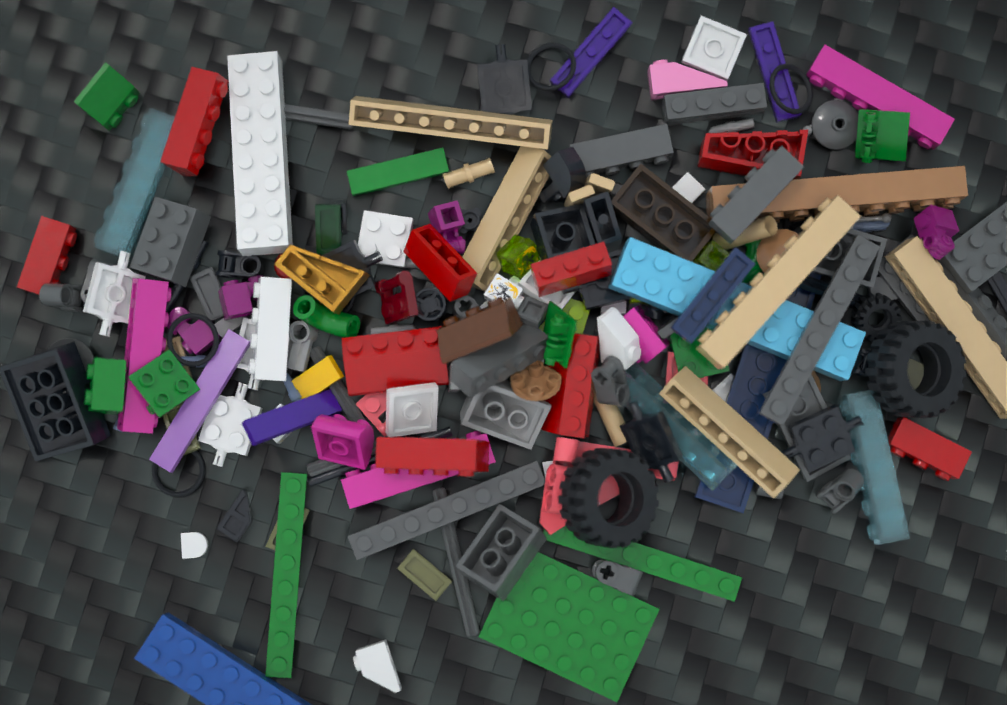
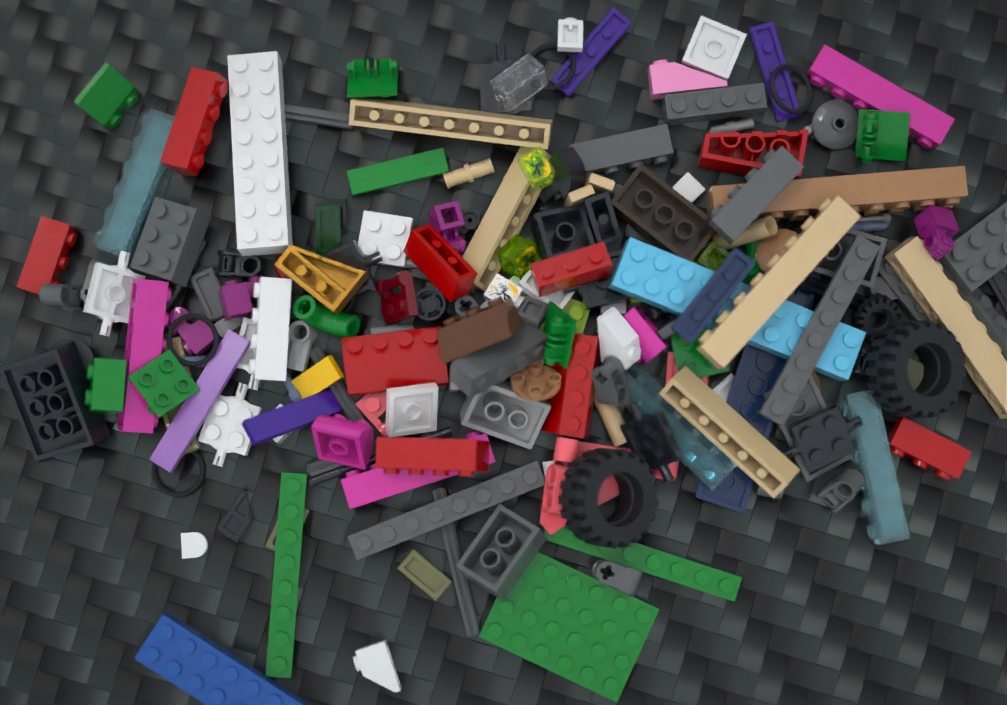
(373, 81): none -> green hinge
(519, 82): none -> clear hinge
(537, 168): none -> clear neon green brick
(570, 35): none -> white bracket

